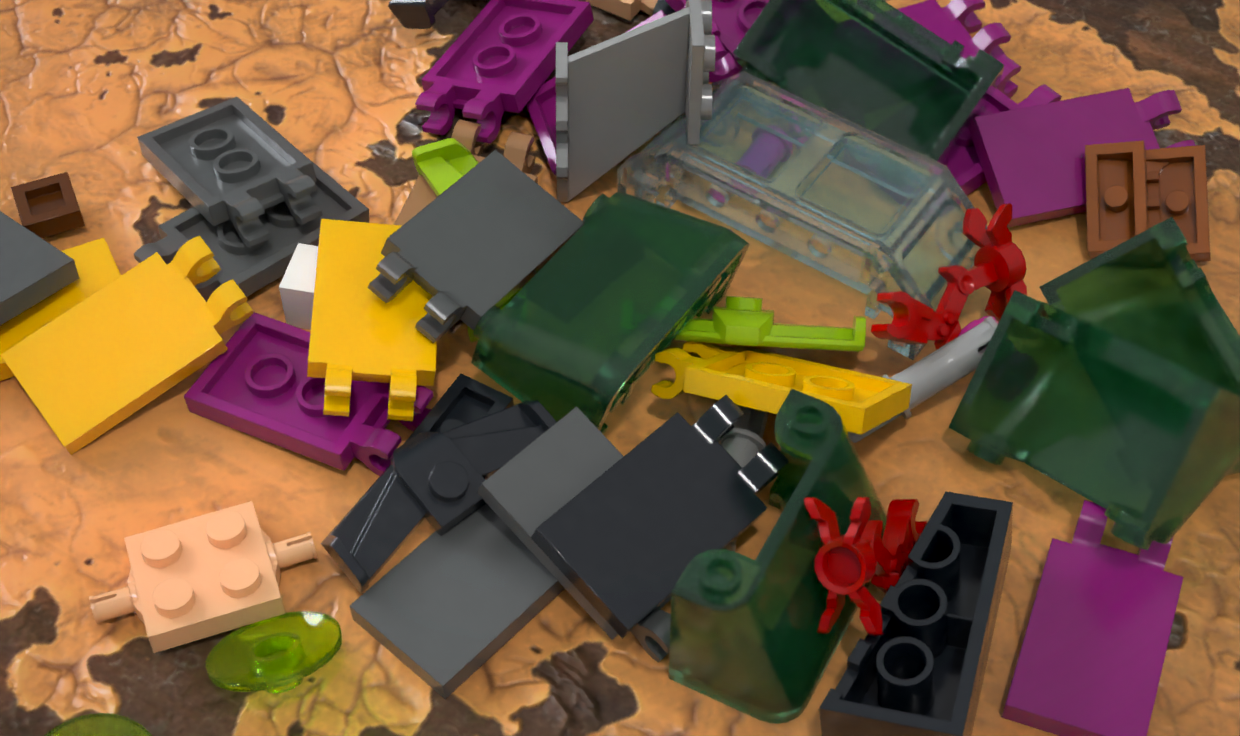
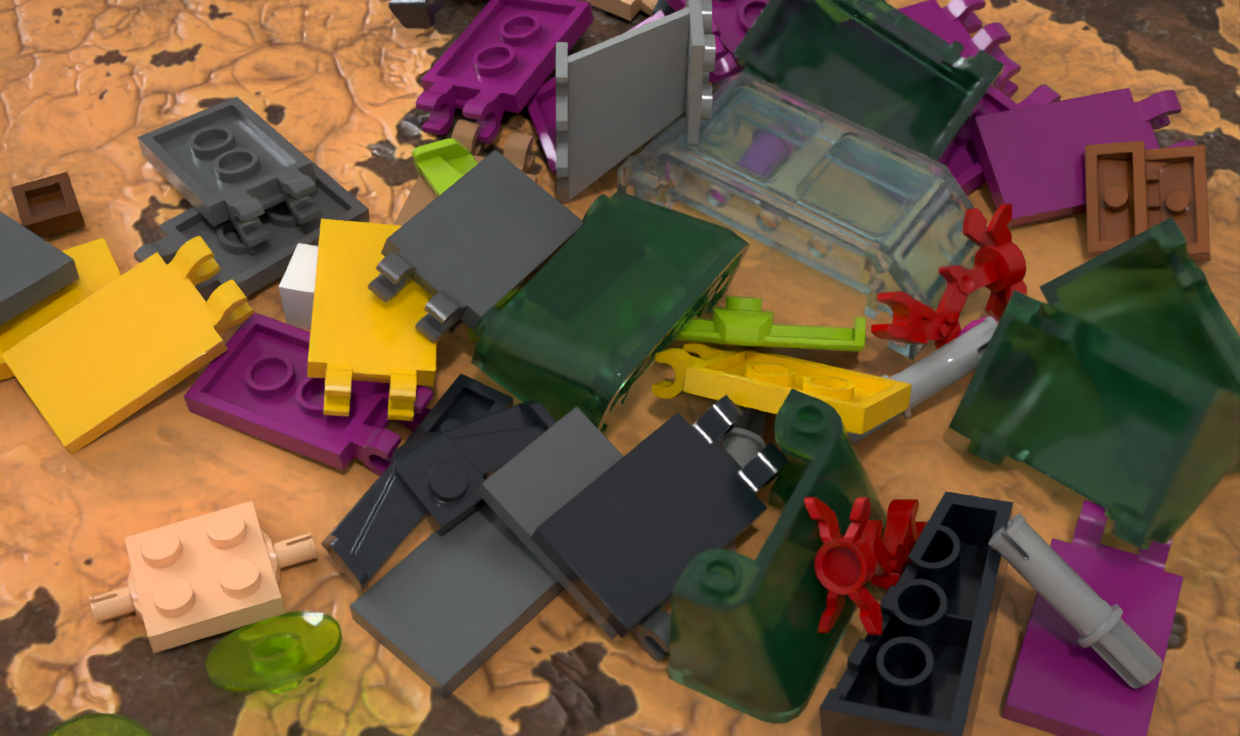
(1077, 602): none -> light grey axle

